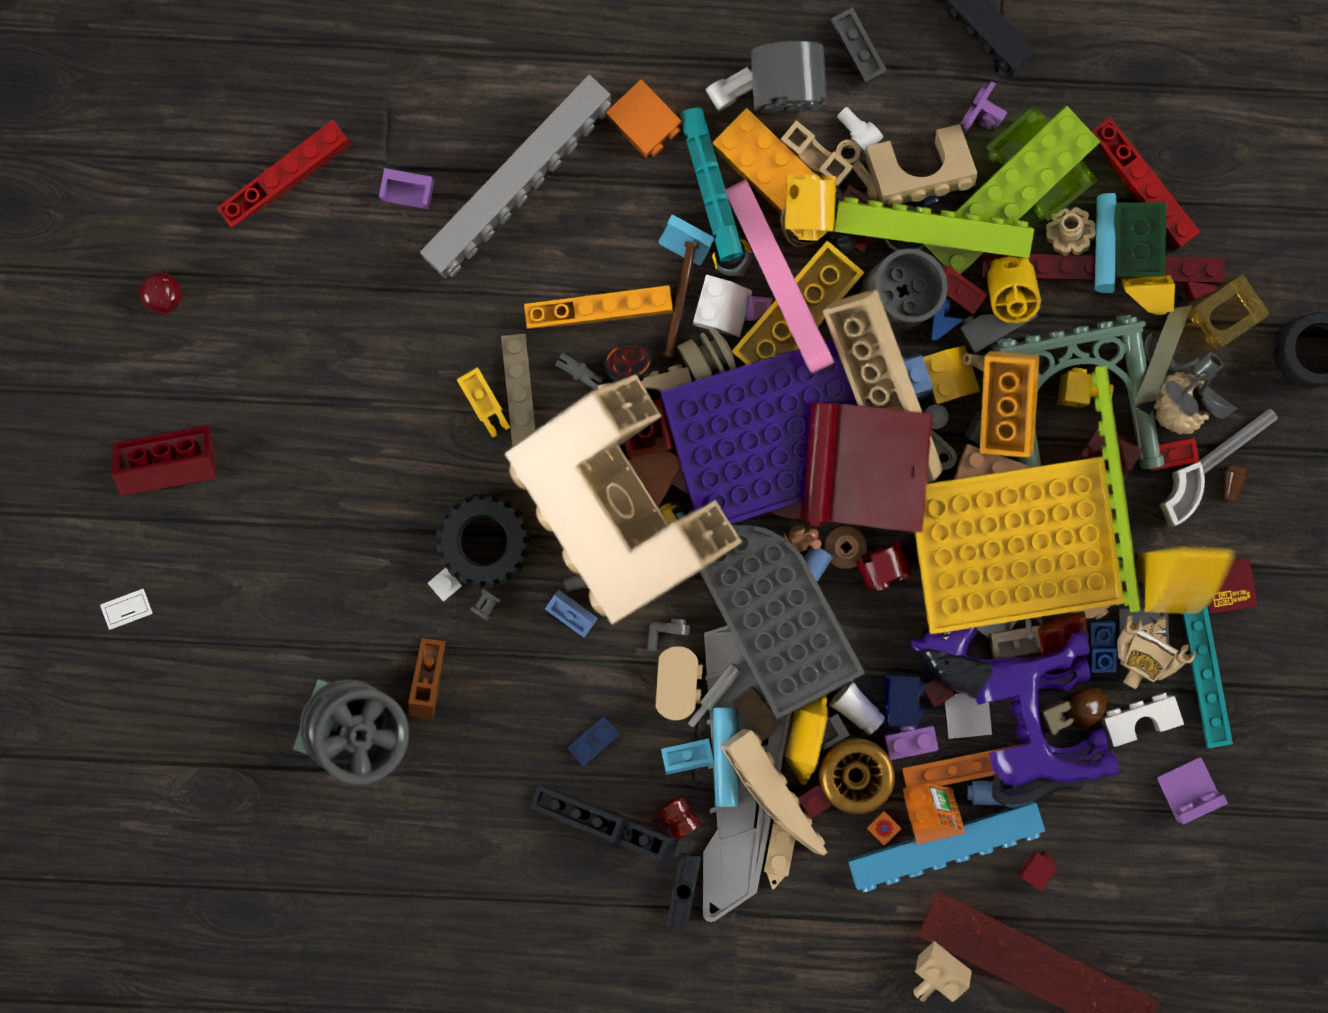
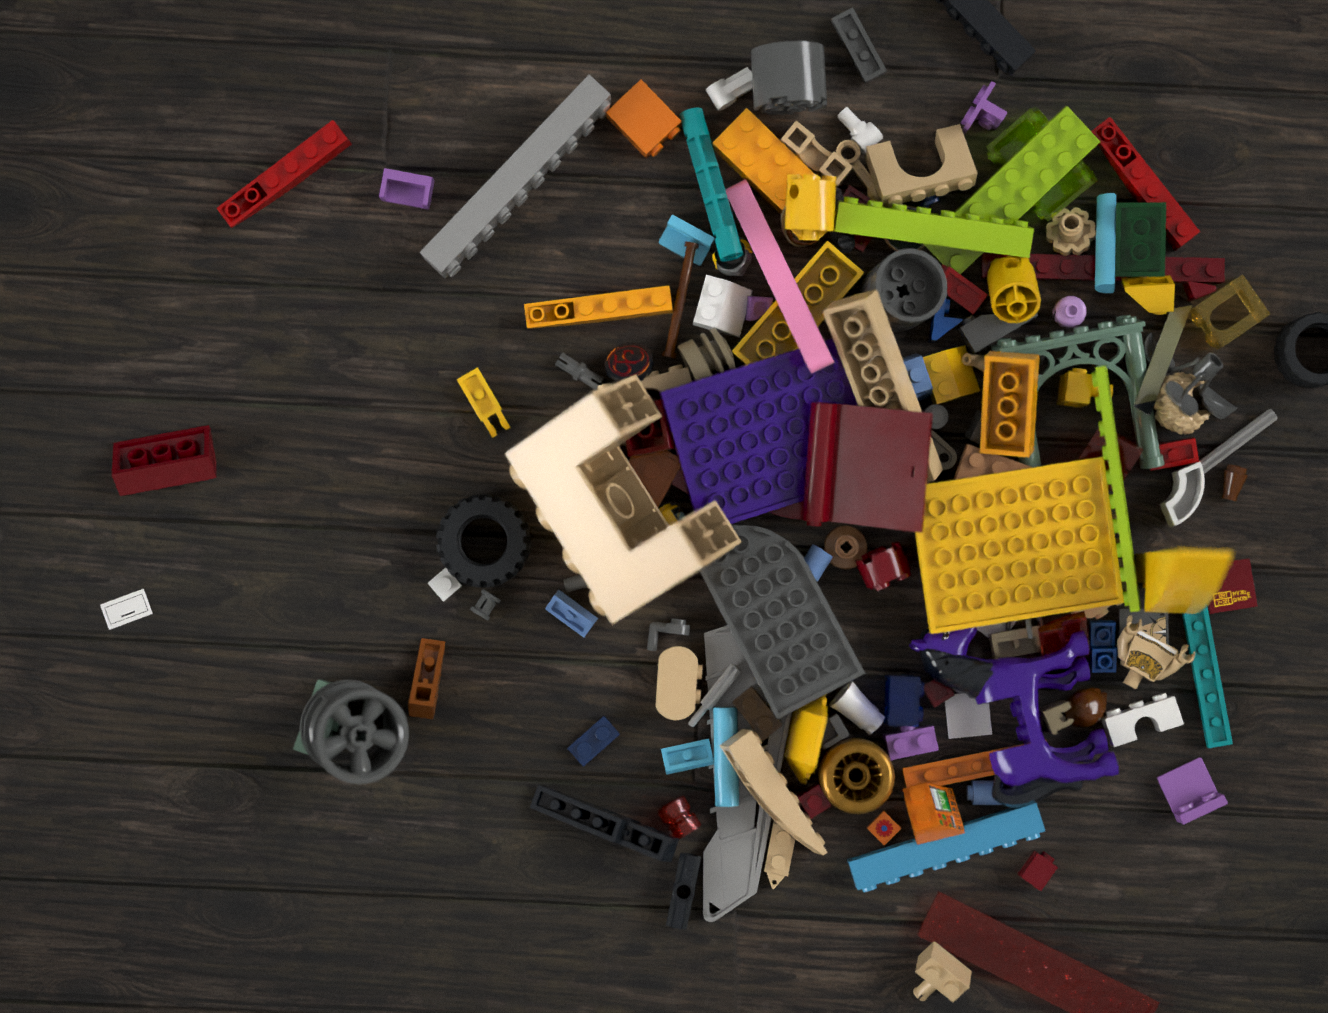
(160, 293): dark red hair -> none
(518, 387): dark tan plate -> none
(803, 538): nougat piece -> none
(1069, 312): none -> lavender head

